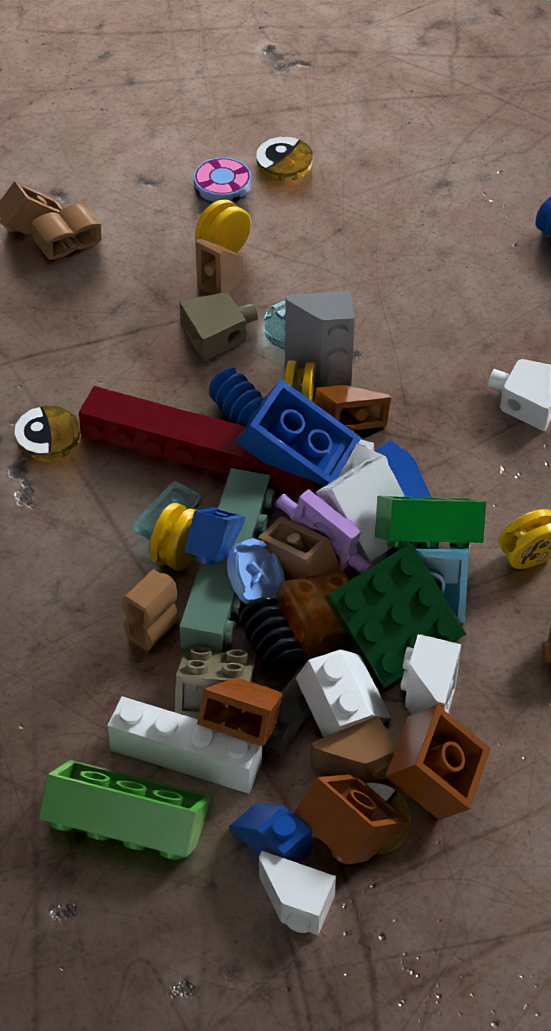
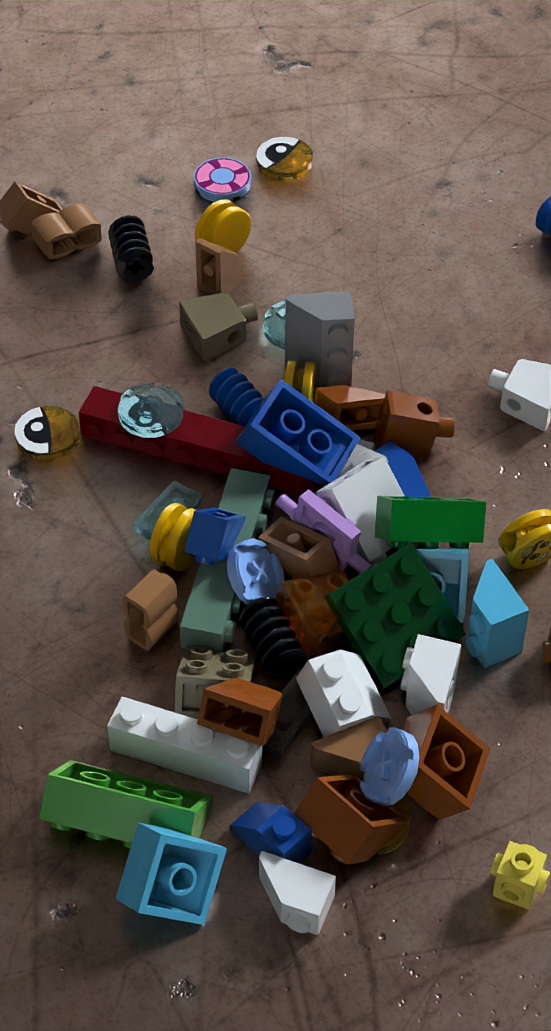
(131, 248): none -> black piece
(150, 410): none -> clear light blue tile
(170, 874): none -> medium azure slope
(389, 766): none -> light blue tile
(411, 423): none -> dark orange torso
(496, 618): none -> medium azure slope
(519, 874): none -> light yellow brick

